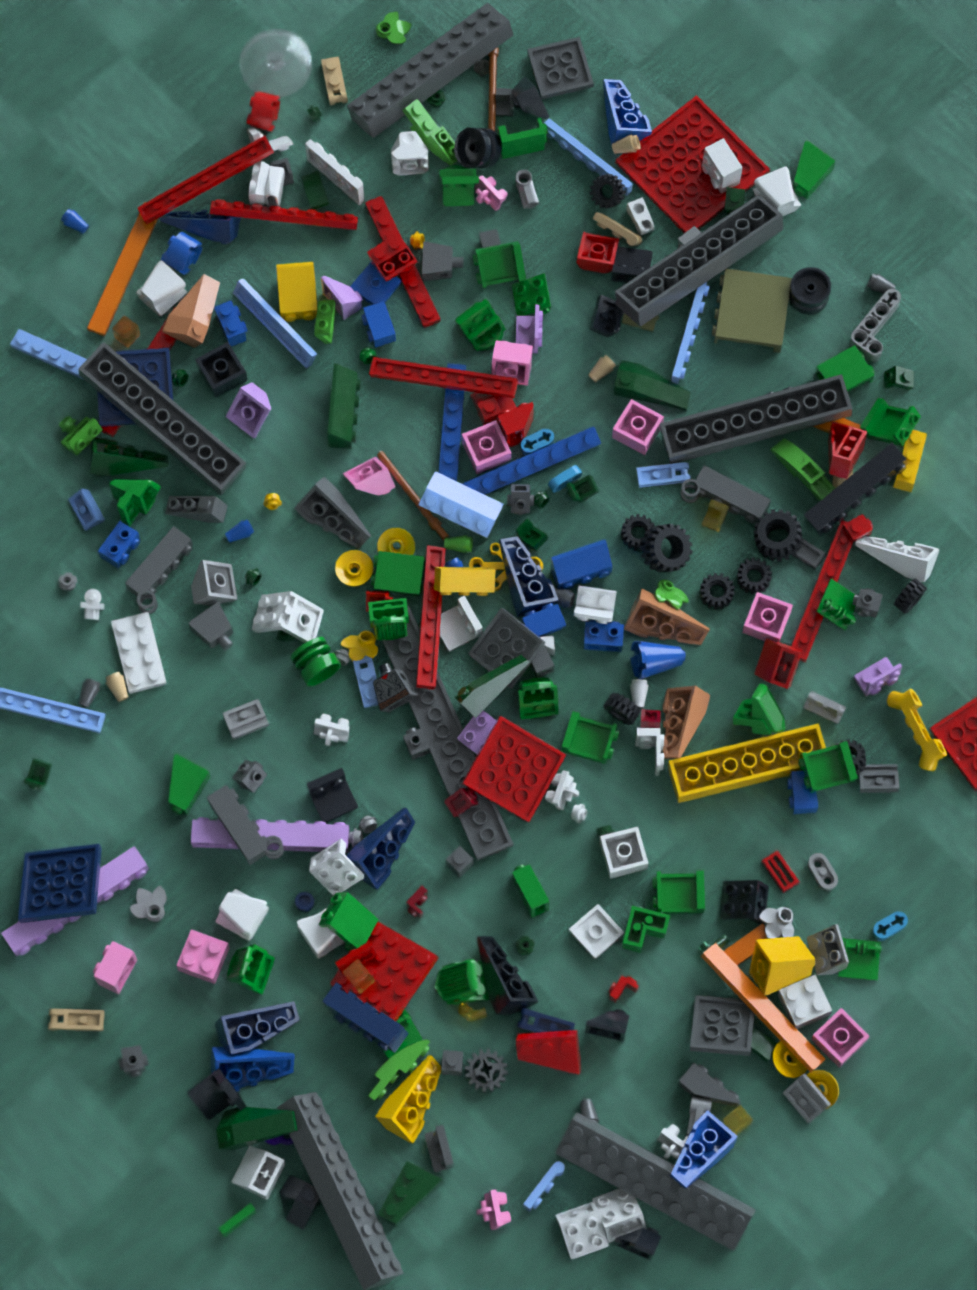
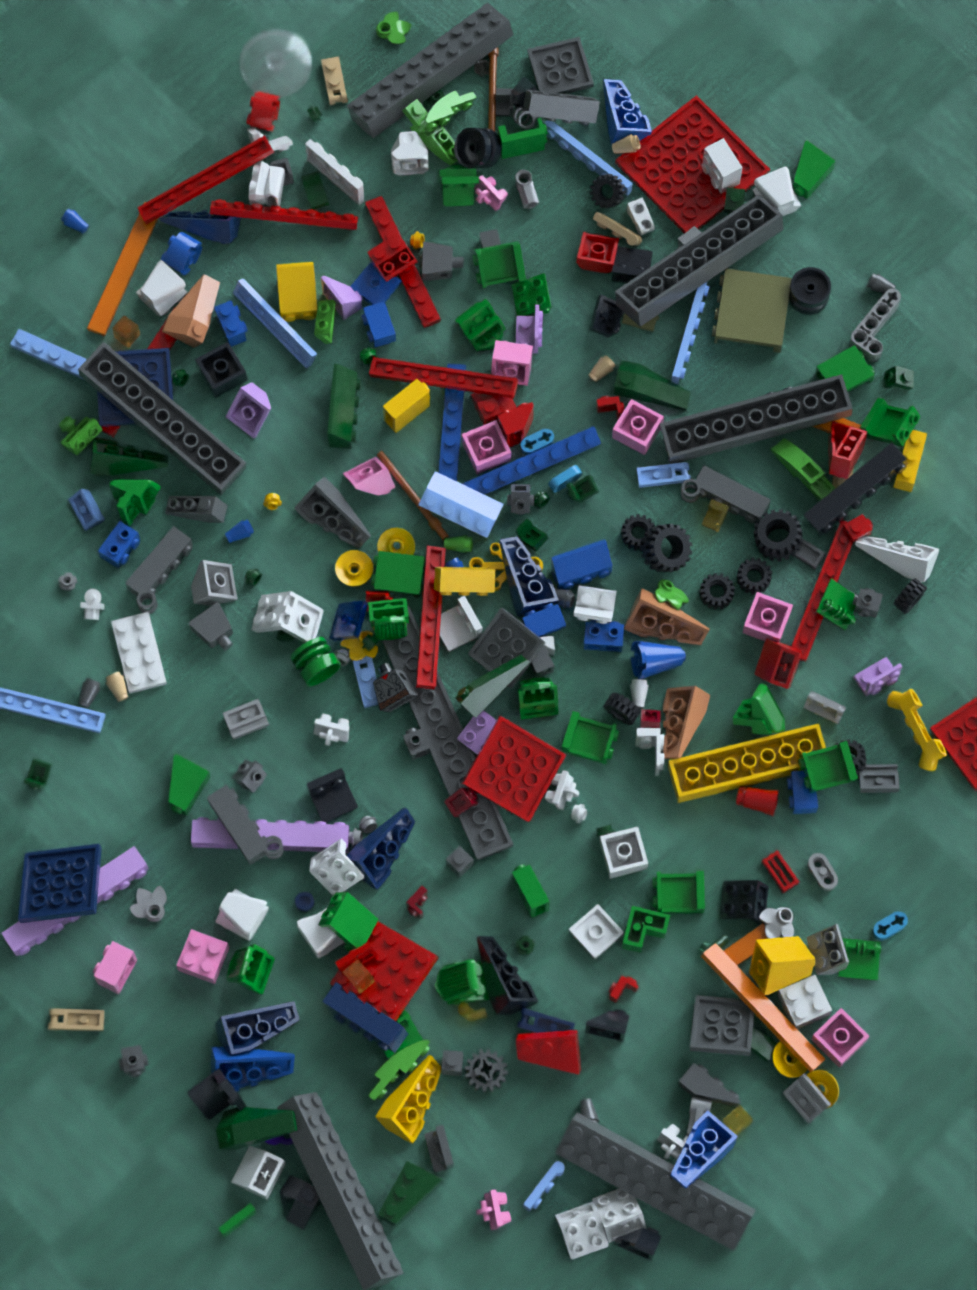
(348, 620): none -> clear blue plate
(369, 642): none -> dark green plate
(406, 405): none -> yellow brick
(445, 109): none -> slope
(557, 106): none -> dark grey hinge
(608, 403): none -> red bracket
(758, 799): none -> red plant

